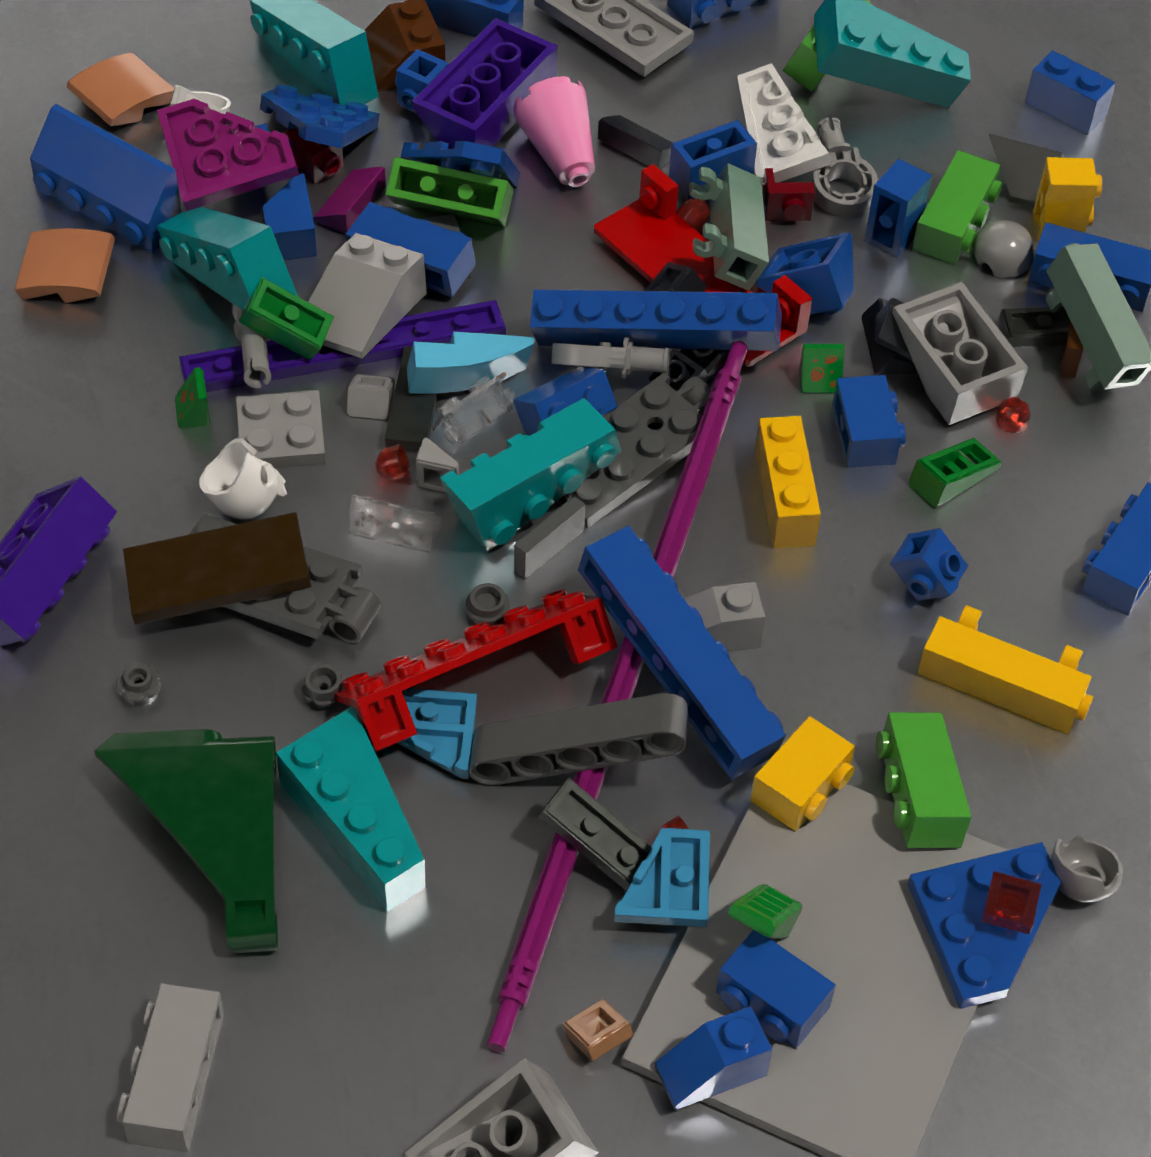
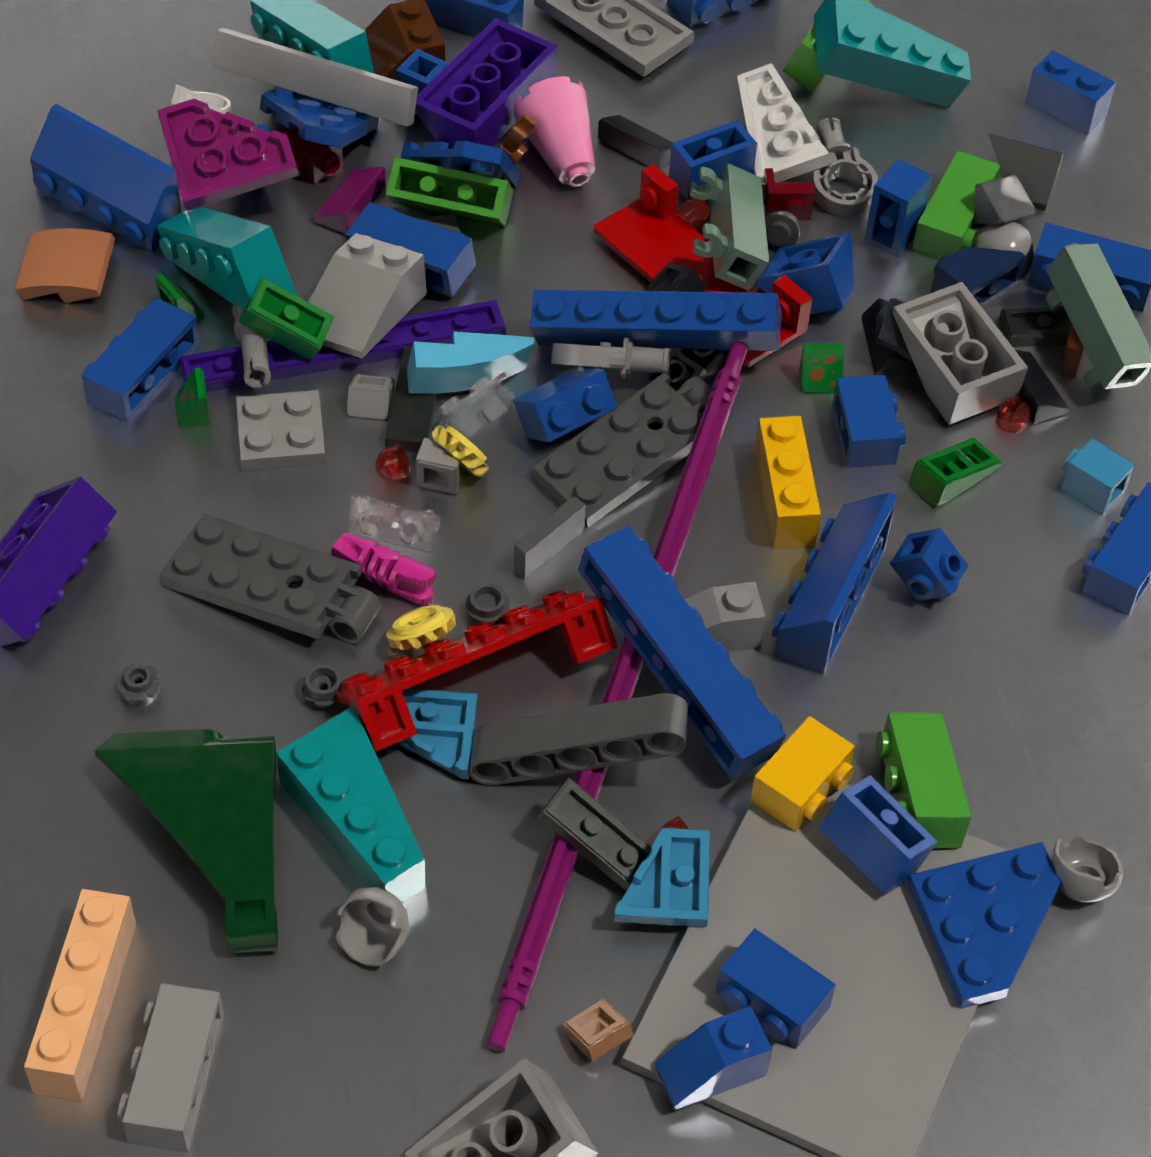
(80, 995): none -> light nougat brick
(120, 88): nougat slope -> none
(140, 359): none -> blue brick
(176, 296): none -> green slope
(215, 568): dark brown tile -> none
(241, 482): white helmet -> none
(292, 220): blue slope -> none
(315, 77): none -> light grey tile
(372, 926): none -> light grey hair
(388, 568): none -> dark pink hinge
(421, 627): none -> light yellow gear
(460, 450): none -> light yellow gear
(516, 137): none -> dark orange plate
(531, 473): teal wedge -> none
(767, 911): green slope -> none
(782, 229): none -> dark grey plate
(834, 582): none -> blue slope
(877, 834): none -> blue brick
(982, 270): none -> dark blue slope
(1002, 200): none -> black slope
(1006, 673): yellow brick -> none
(1011, 902): clear red plate -> none
(1040, 392): none -> black slope
(1067, 194): yellow brick -> none
(1096, 475): none -> dark azure brick

